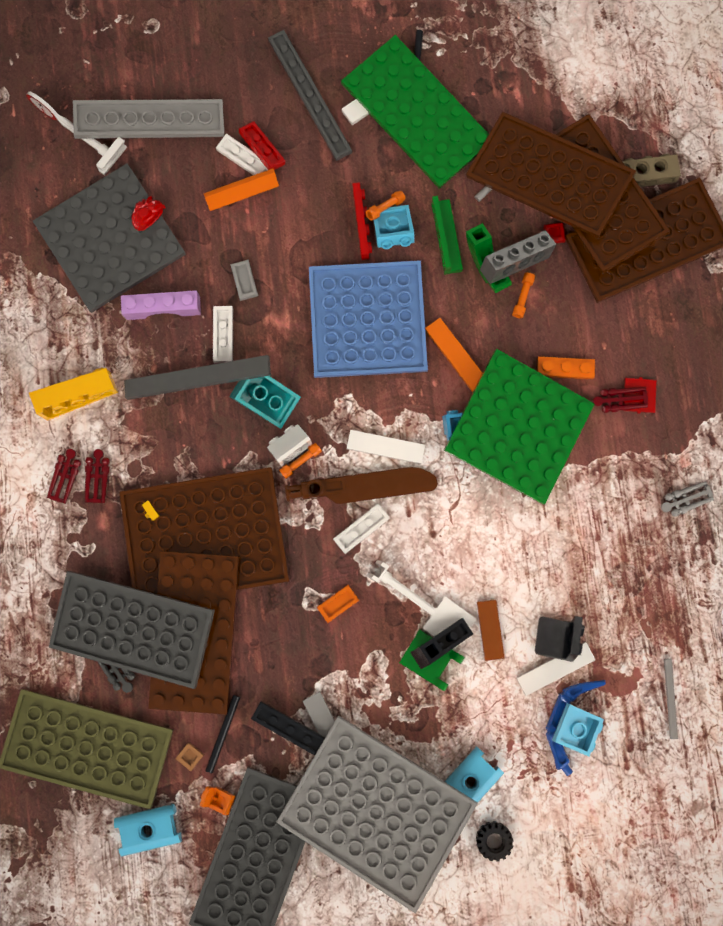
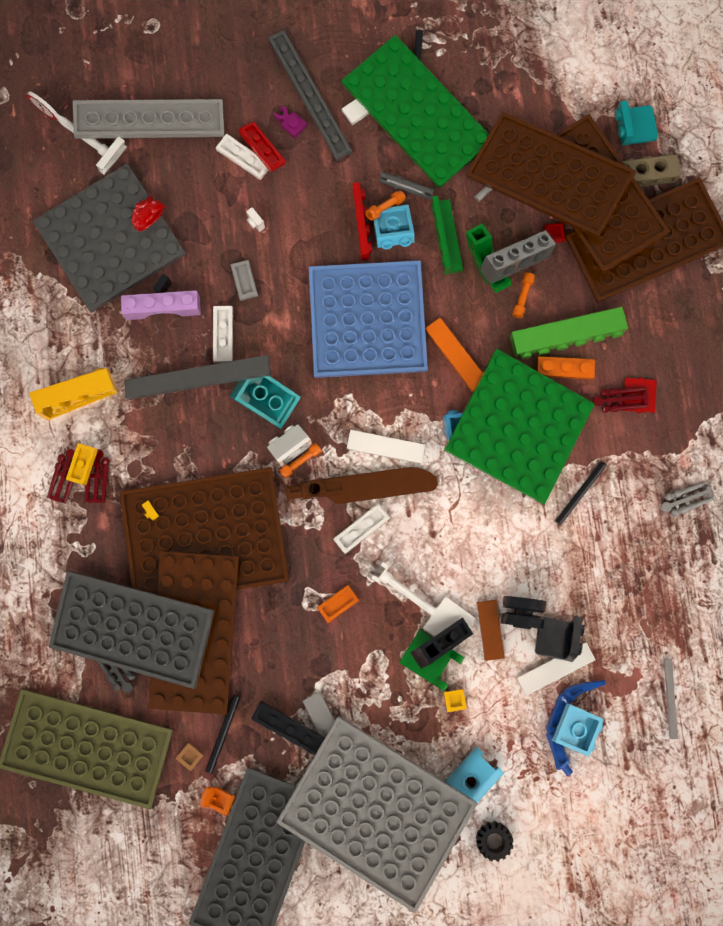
(81, 464): none -> yellow plate
(132, 830): medium azure piece -> none
(162, 284): none -> black tile
(241, 189): orange tile -> none
(255, 220): none -> white plate
(291, 123): none -> magenta plate
(406, 185): none -> dark grey pin
(455, 700): none -> yellow plate
(523, 612): none -> black wheel
(568, 332): none -> bright green brick
(580, 493): none -> black bar
(635, 124): none -> teal bracket

